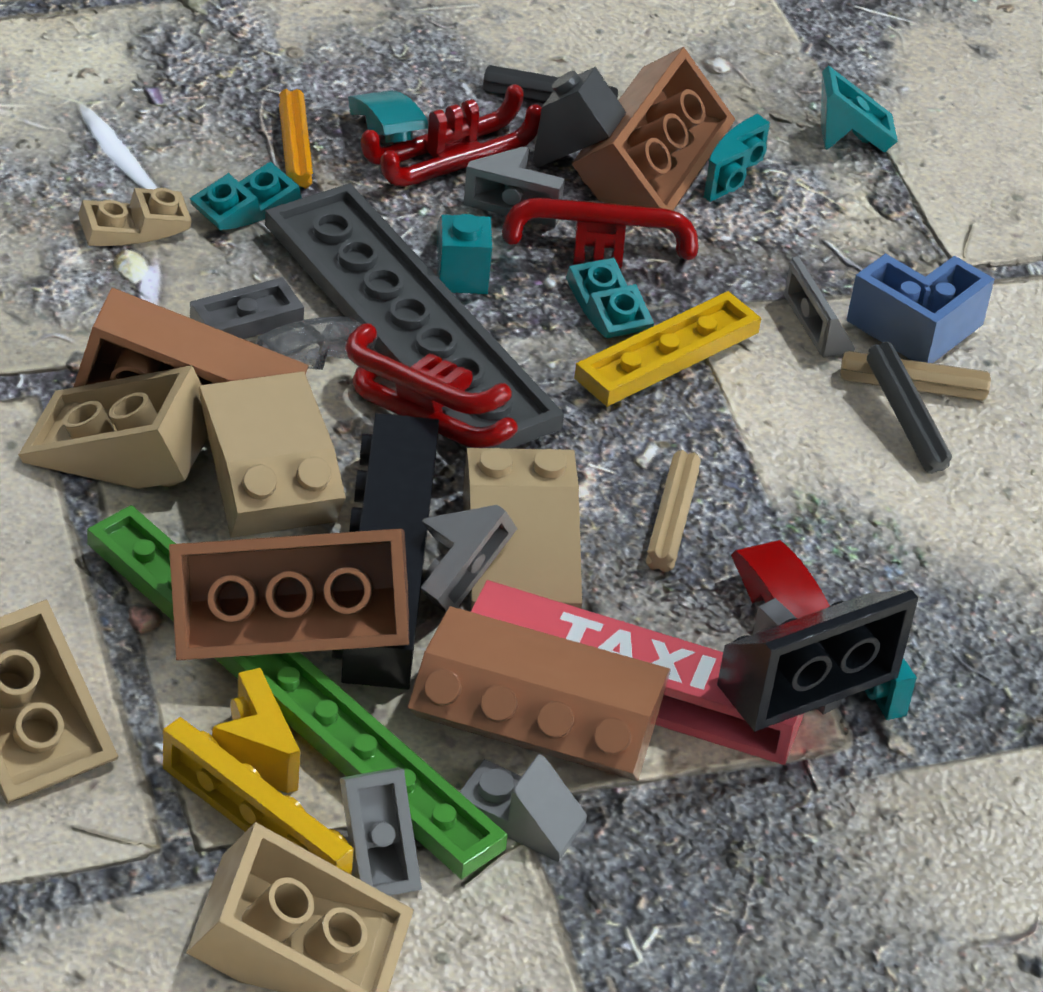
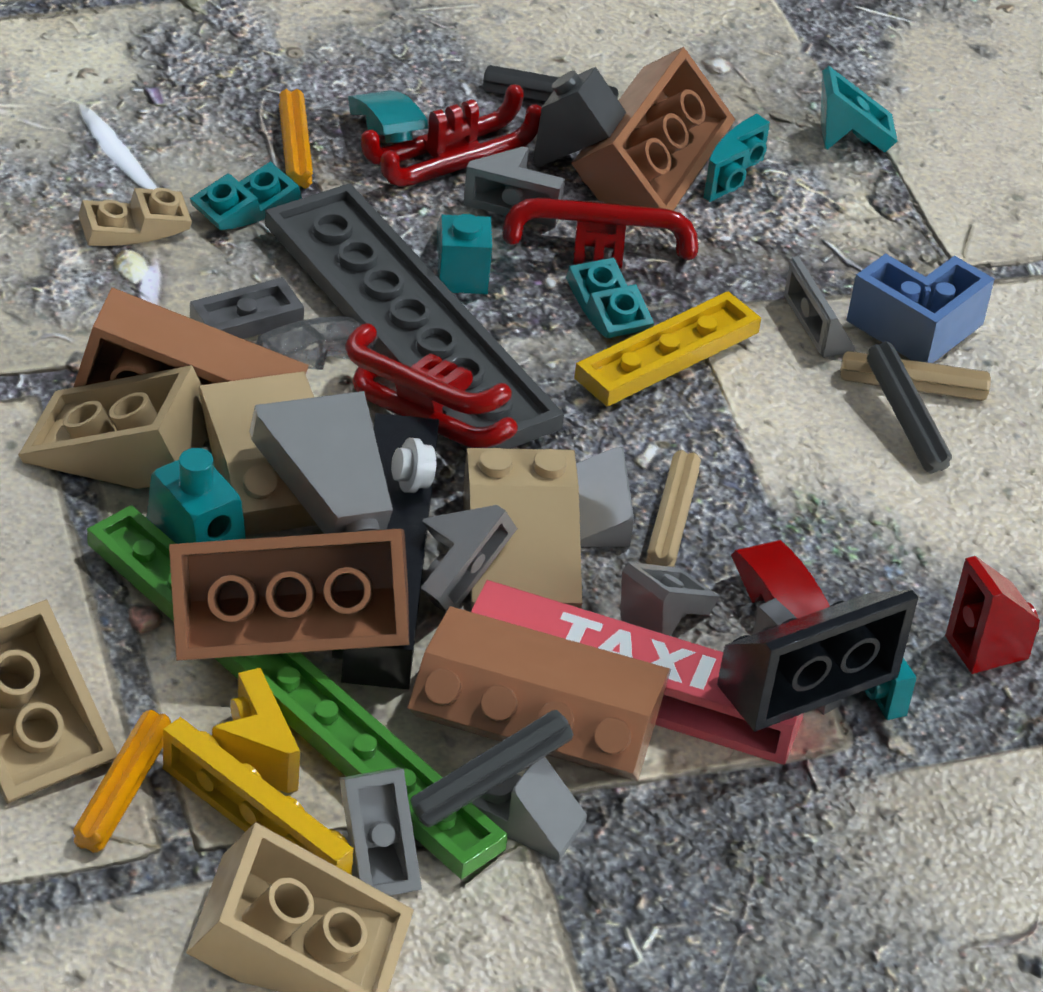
(121, 782): none -> light orange axle
(194, 501): none -> teal torso
(327, 459): none -> light grey slope
(414, 465): none -> white plate
(491, 768): none -> dark grey axle
(605, 500): none -> light grey slope
(661, 596): none -> light grey slope
(990, 619): none -> red slope

